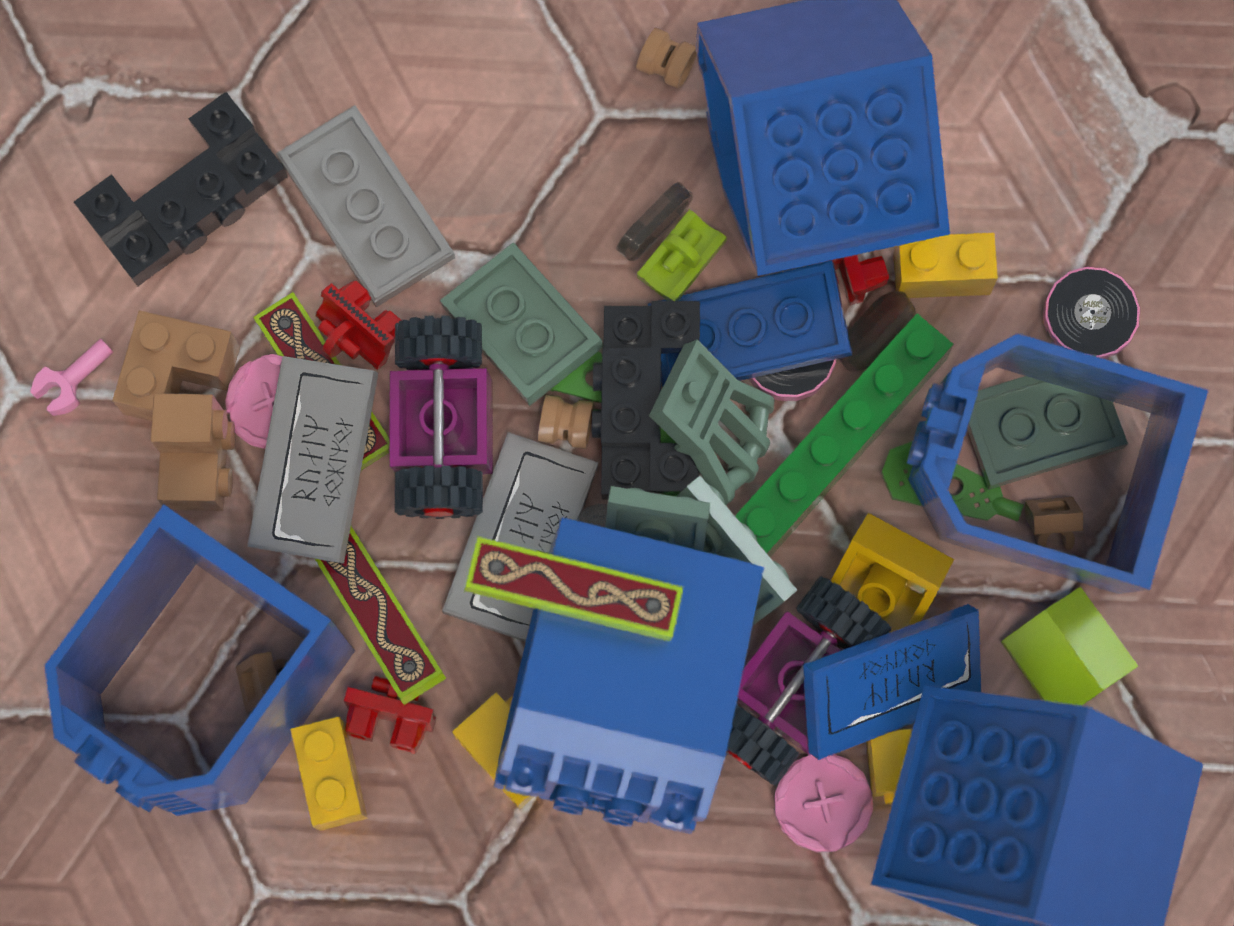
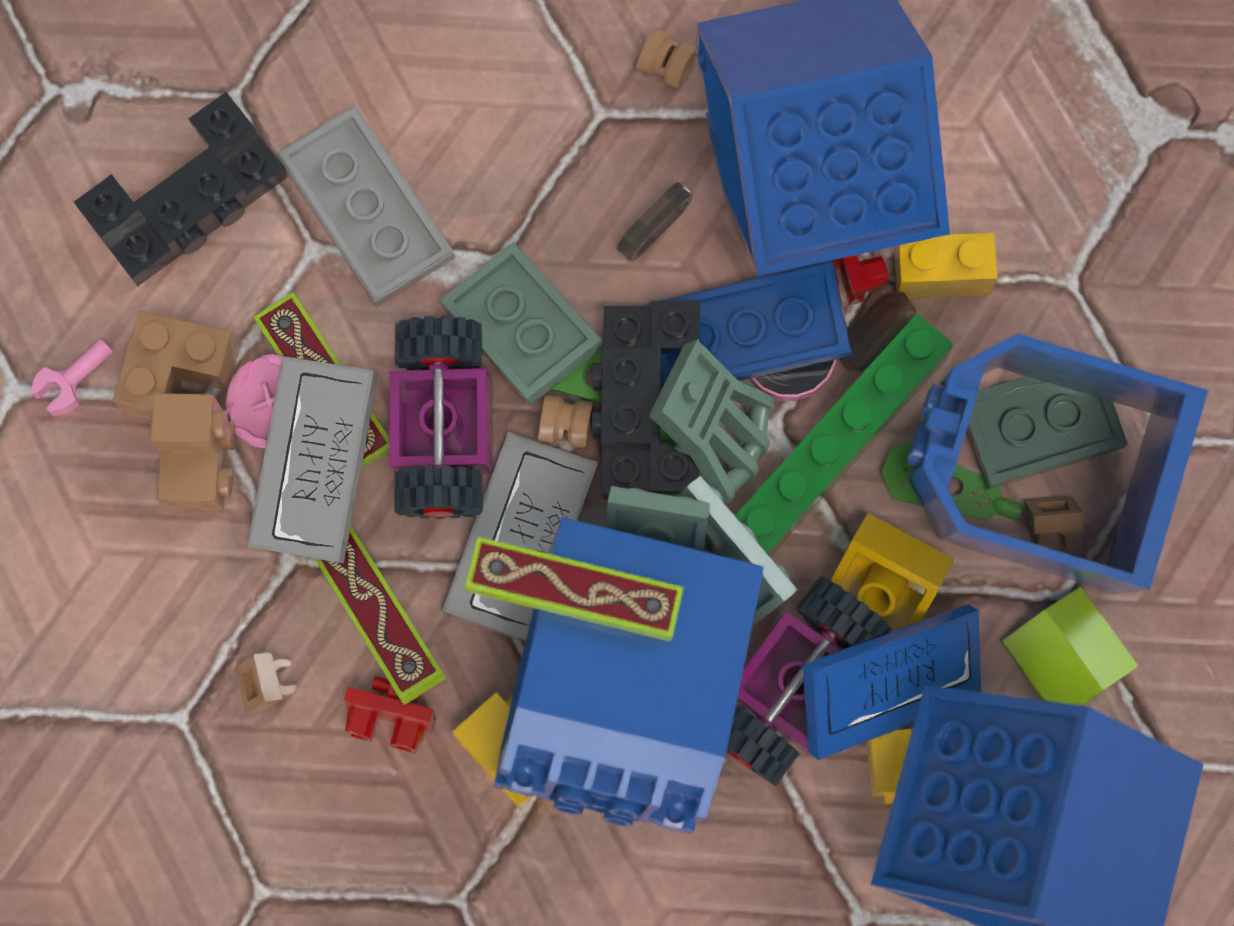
(116, 625): blue container -> none
(328, 774): yellow brick -> none
(351, 328): red hips -> none
(681, 257): lime hips -> none
(823, 803): bright pink tile -> none
(1092, 312): black tile -> none

